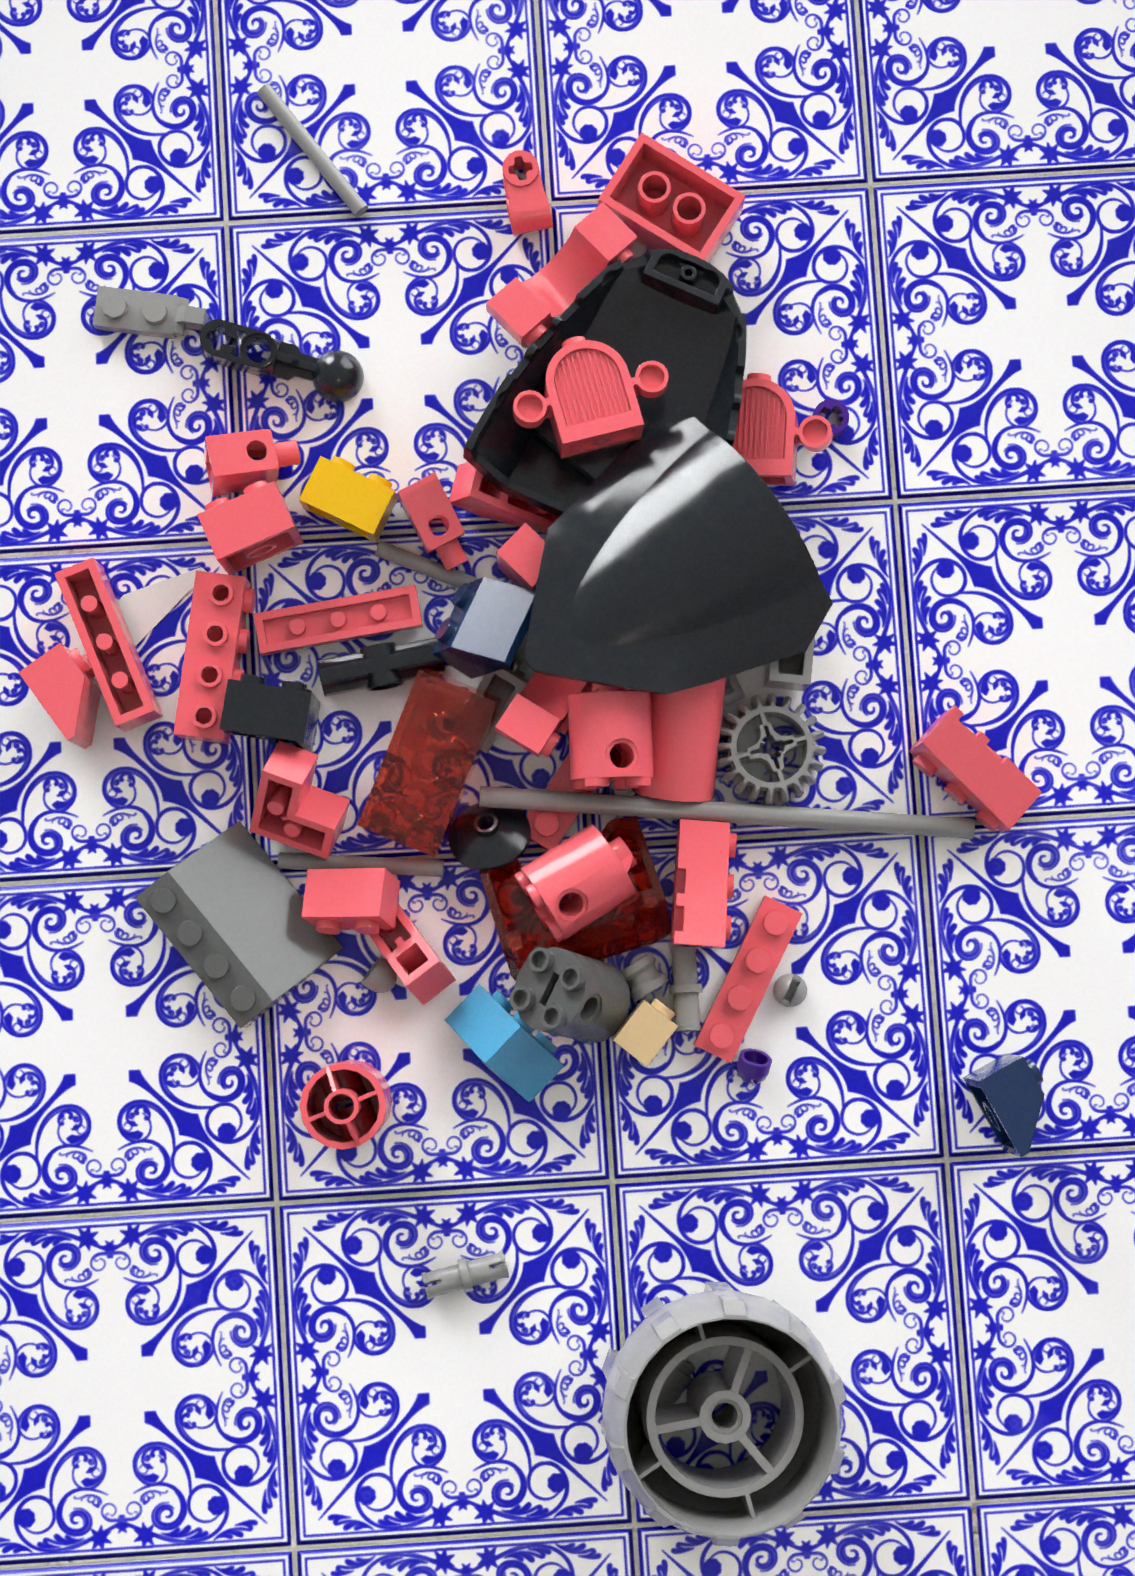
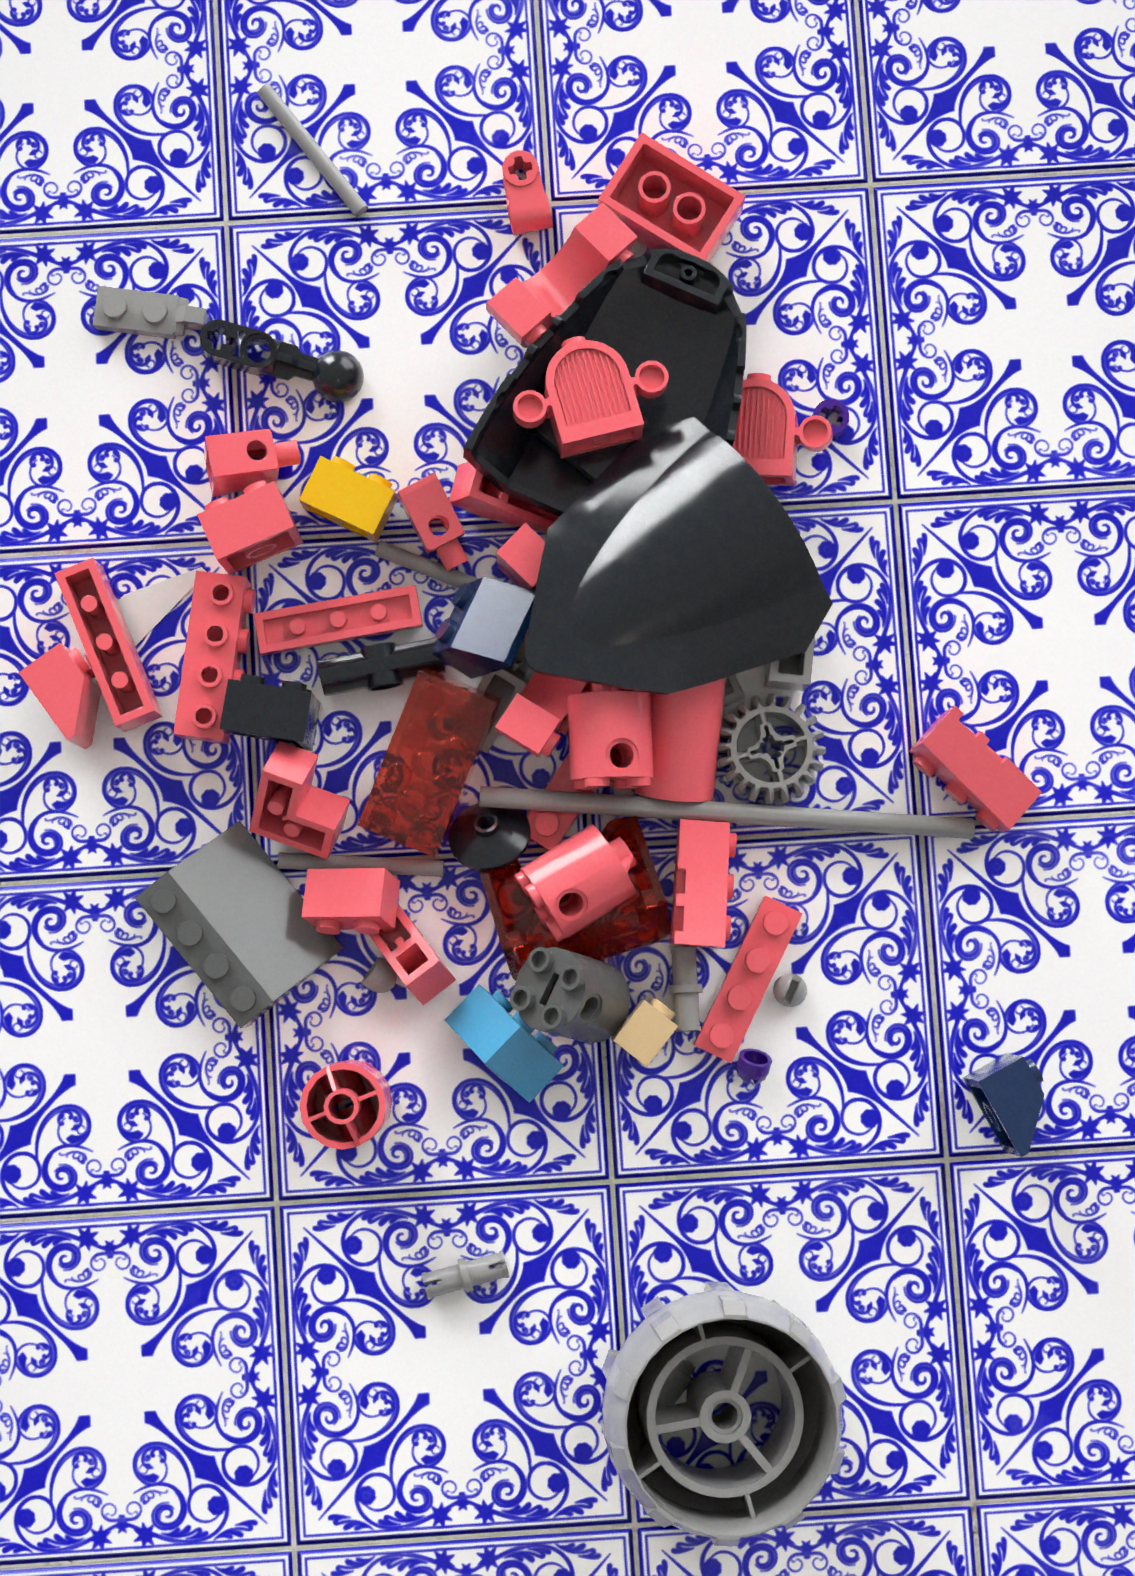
(643, 977): light grey wheel -> none

